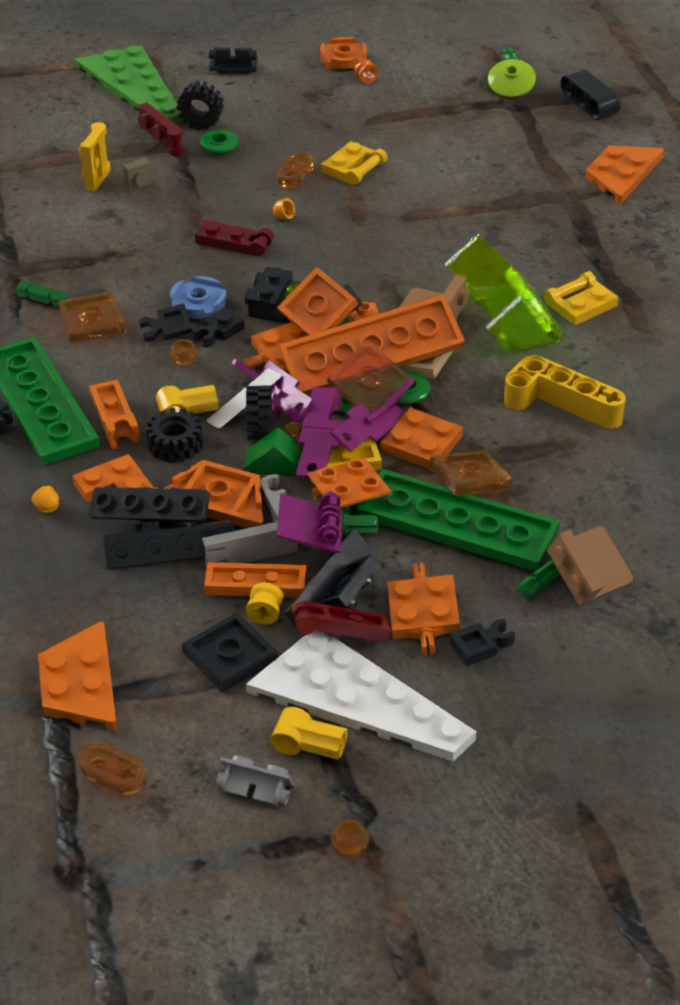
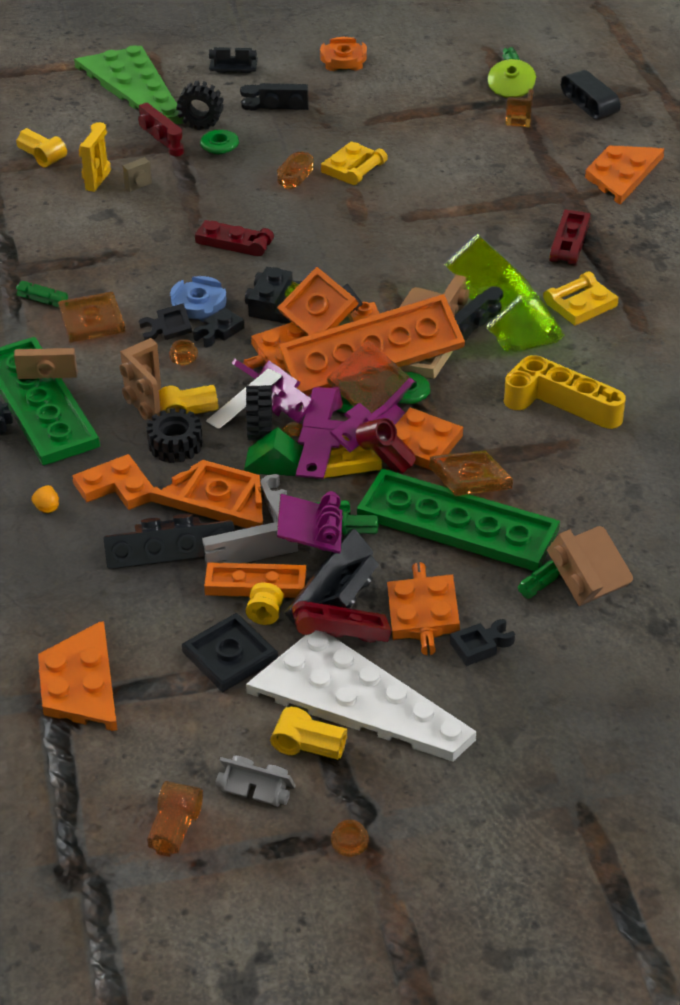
(44, 150): none -> yellow piece
(45, 363): none -> medium nougat plate
(114, 412): orange plate -> none
(115, 769): clear orange plate -> none
(142, 377): none -> medium nougat bracket
(149, 504): black bracket -> none
(176, 809): none -> clear orange piece
(275, 96): none -> black hinge
(284, 209): light orange hinge -> none
(351, 481): orange hinge -> none
(366, 65): orange bush -> none
(382, 438): none -> dark red piece
(479, 310): none -> black hinge
(520, 110): none -> clear orange panel
(570, 237): none -> dark red plate

